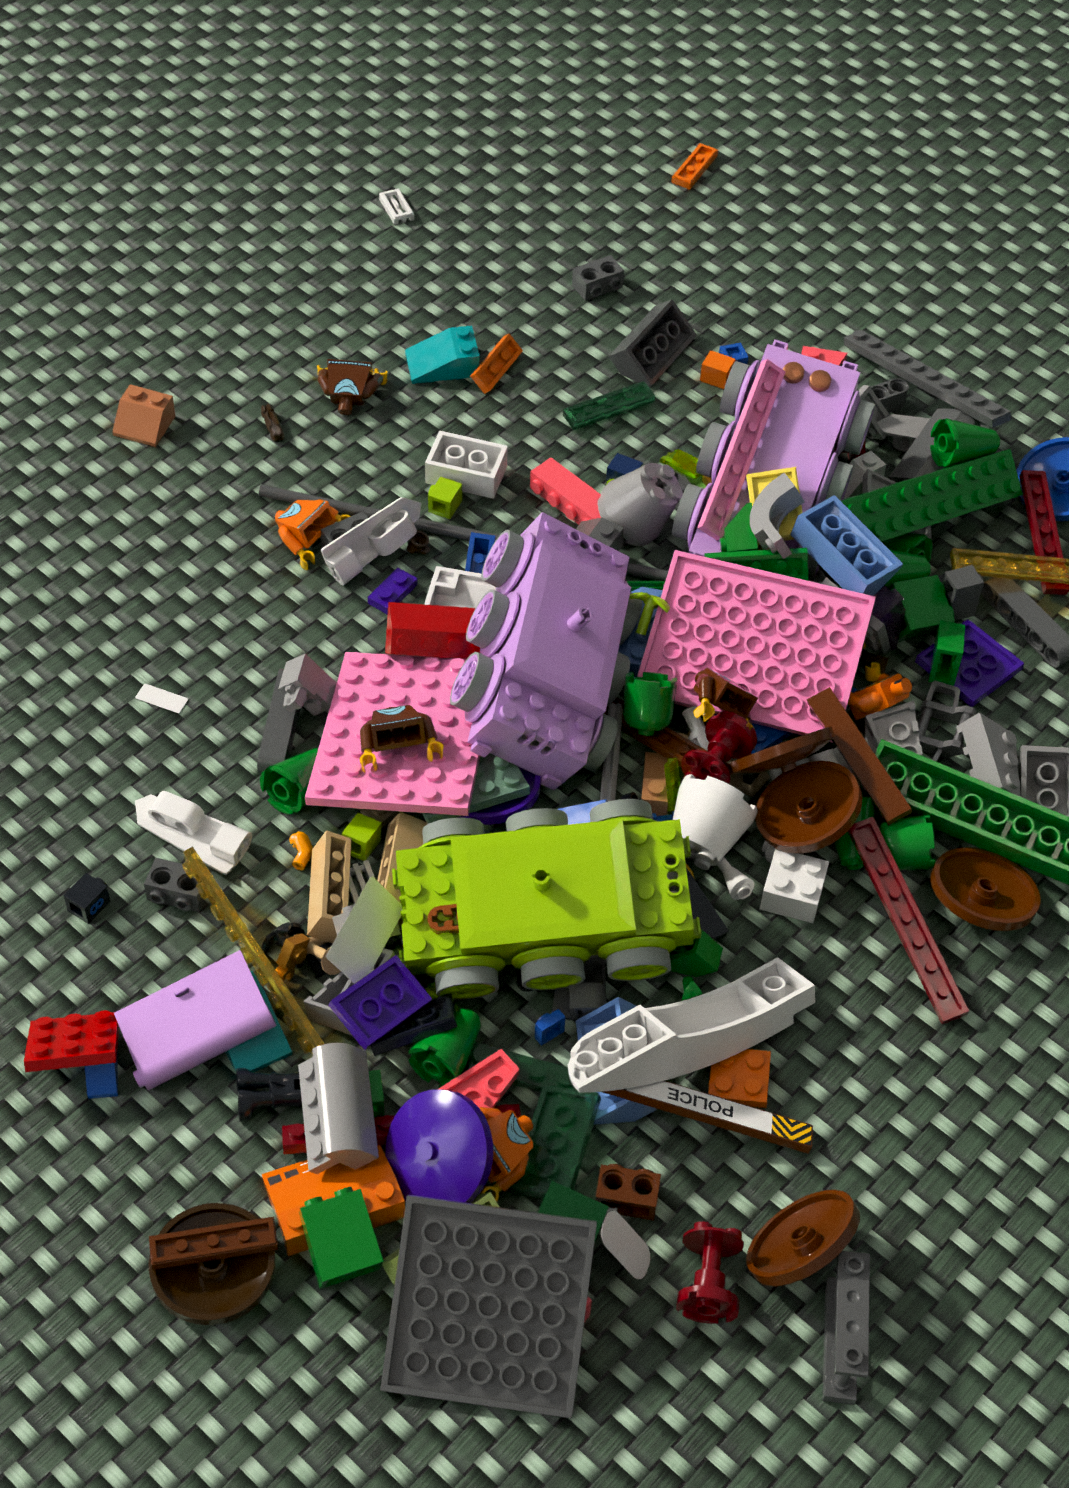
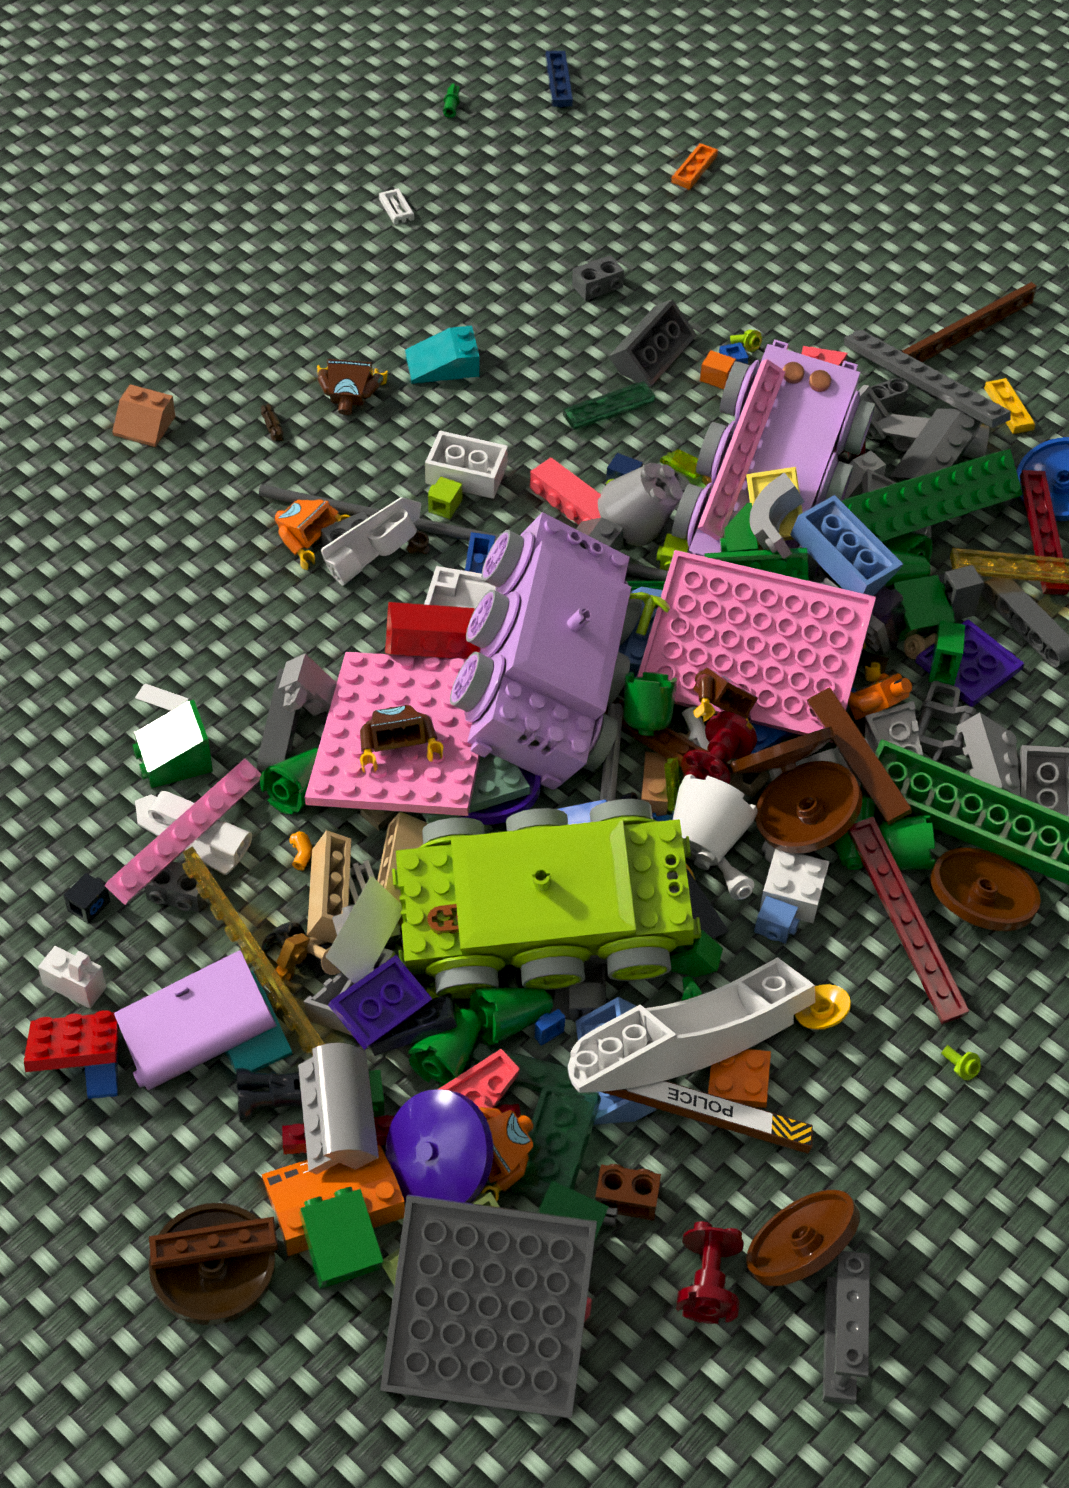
(73, 976): none -> white hinge
(173, 747): none -> slope
(183, 832): none -> bright pink plate
(364, 835): lime brick -> none
(392, 589): dark purple plate -> none
(451, 101): none -> green axle
(496, 363): orange plate -> none
(508, 1010): none -> green cone
(558, 79): none -> dark blue plate
(625, 1245): white sticker -> none
(666, 552): none -> lime brick
(751, 338): none -> lime plate
(777, 920): none -> medium blue brick
(829, 1009): none -> yellow dish
(916, 644): none -> tan plate
(961, 442): green cone -> none
(966, 1066): none -> lime plate
(972, 323): none -> reddish brown tile
(1003, 394): none -> yellow tile

